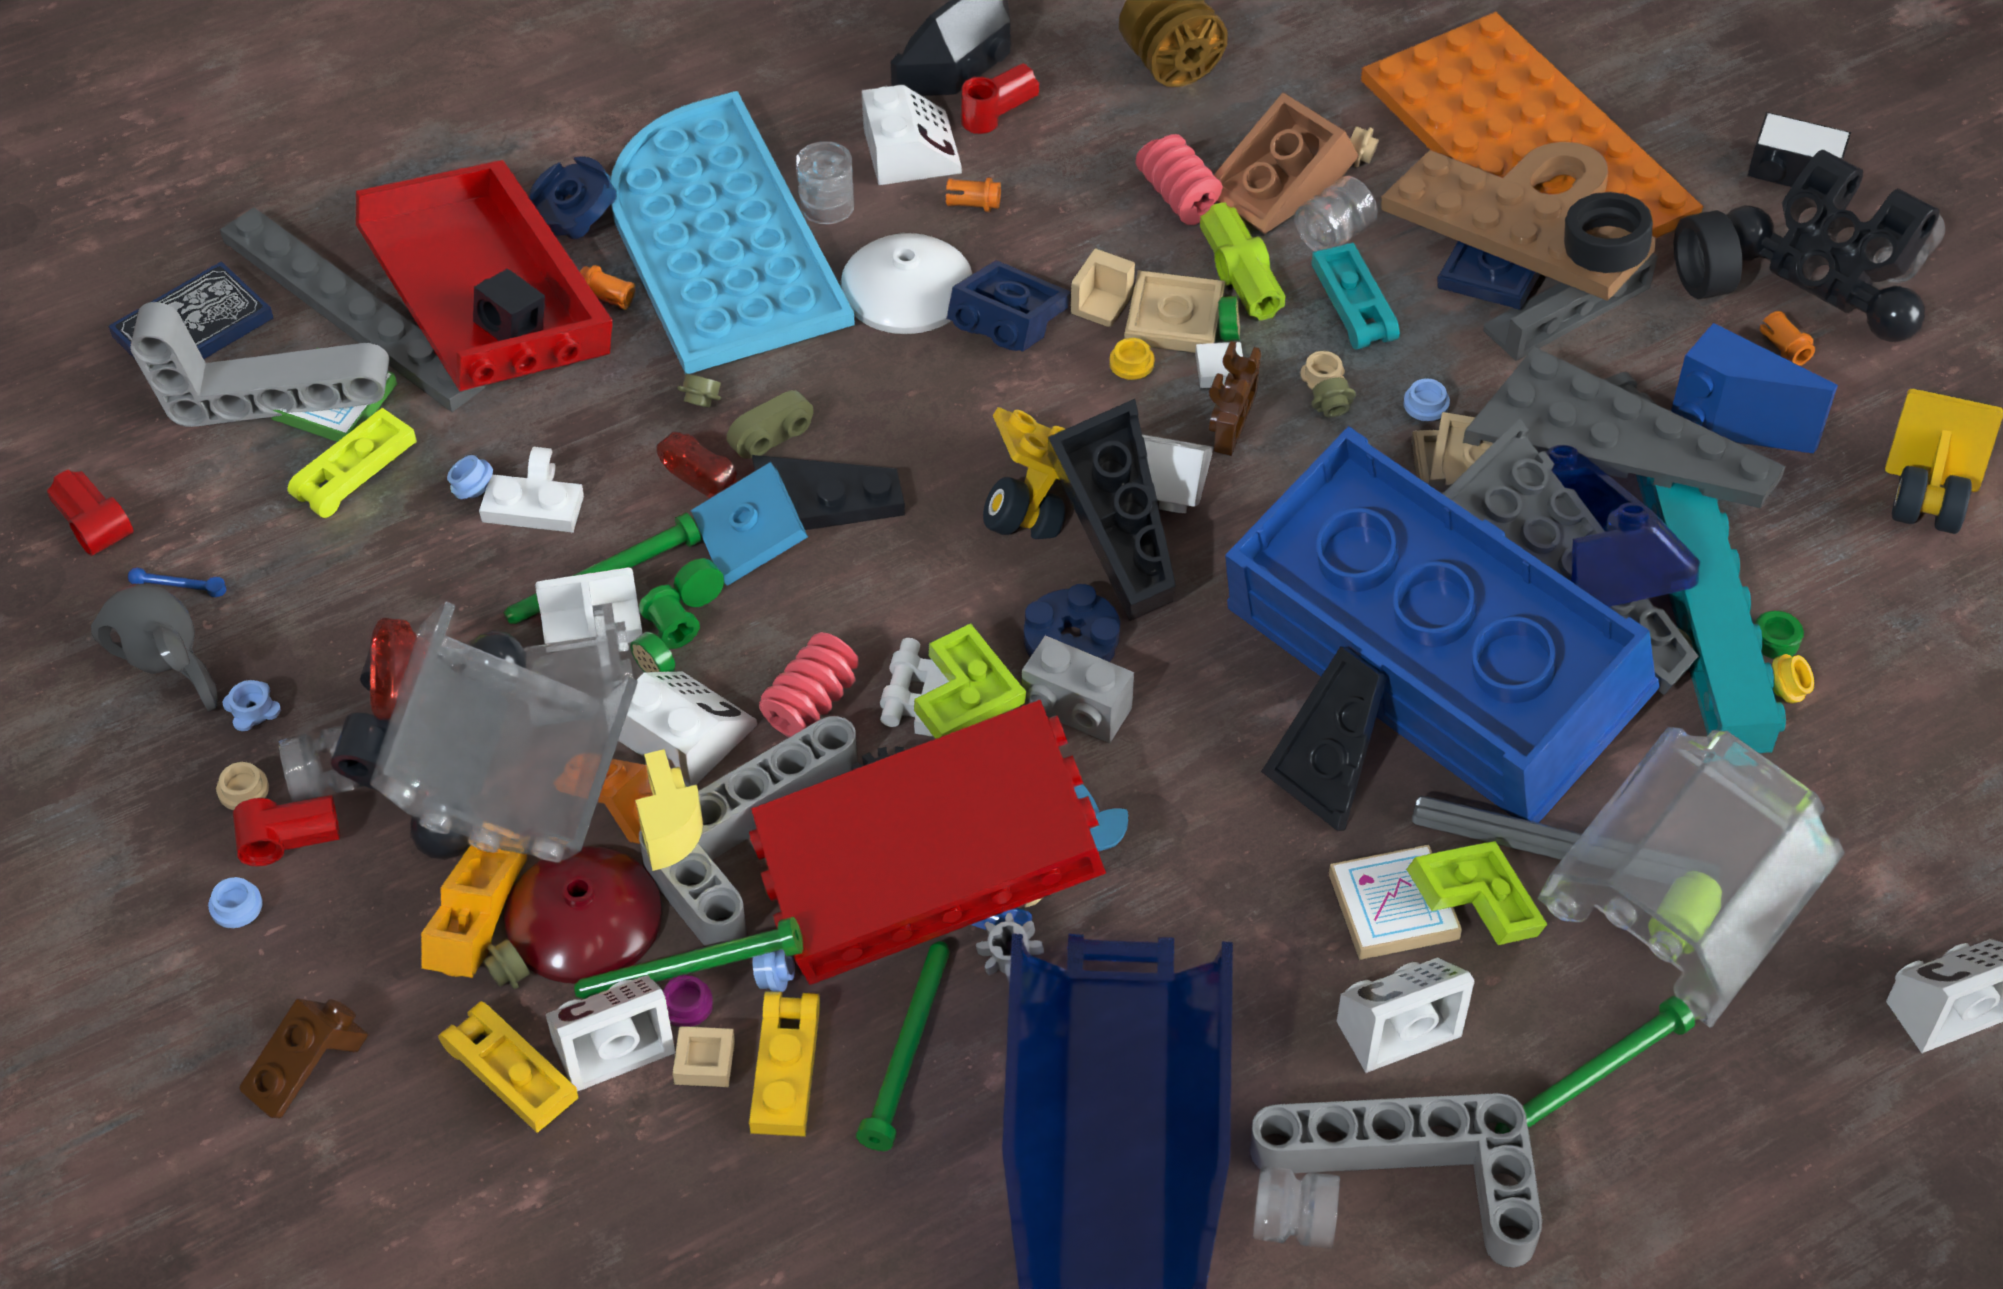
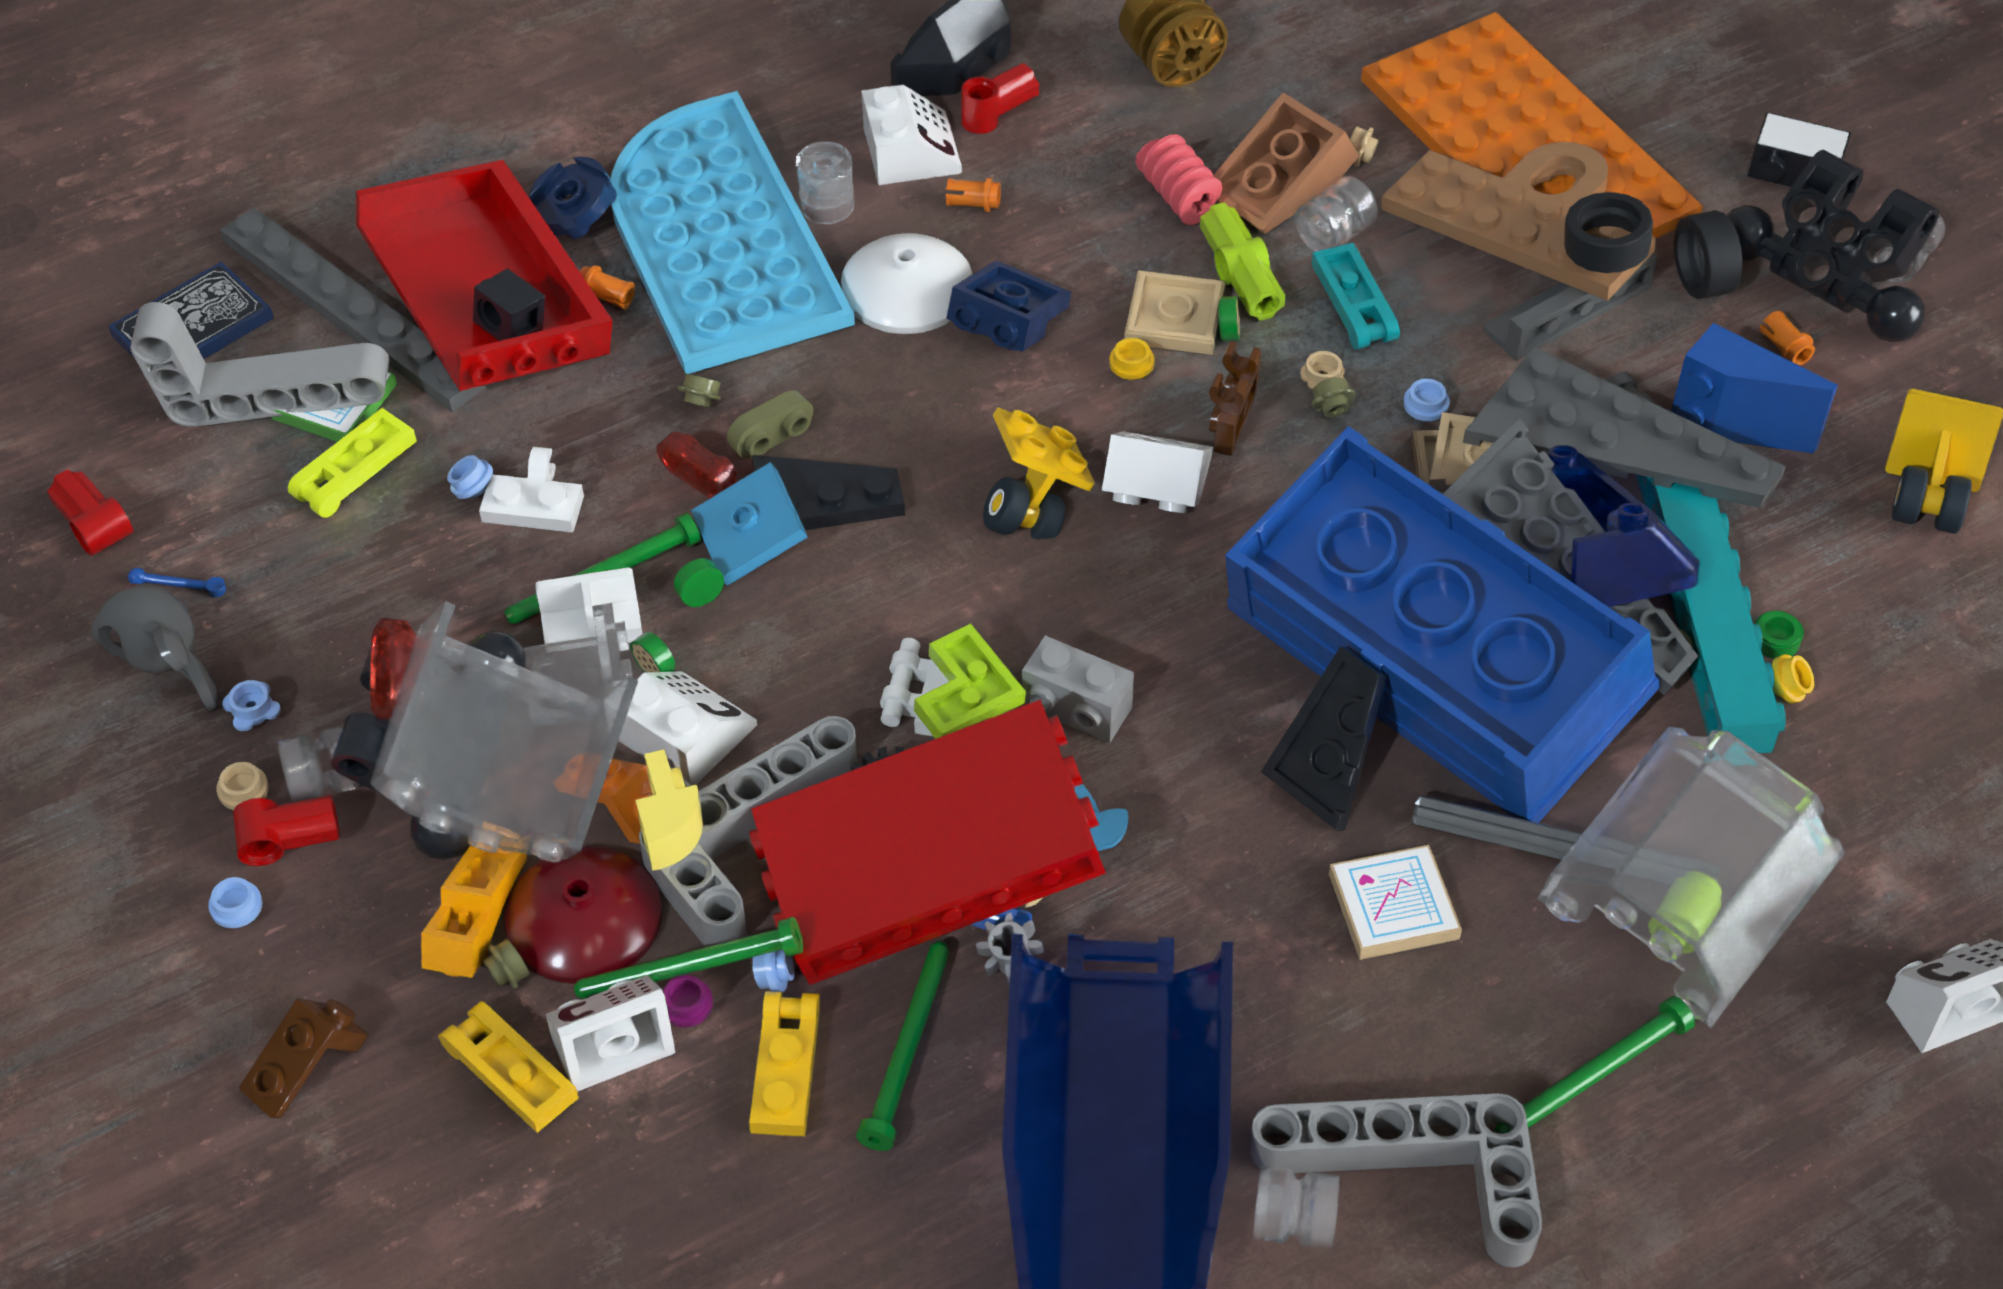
(672, 621): green bush -> none
(703, 1056): tan plate -> none
(809, 684): coral piece -> none
(1073, 608): dark blue plate -> none
(1102, 287): tan panel -> none
(1114, 497): black wedge -> none
(1210, 362): white tile -> none
(1405, 1012): white slope -> none
(1485, 879): lime plate -> none
(1486, 277): dark blue plate -> none

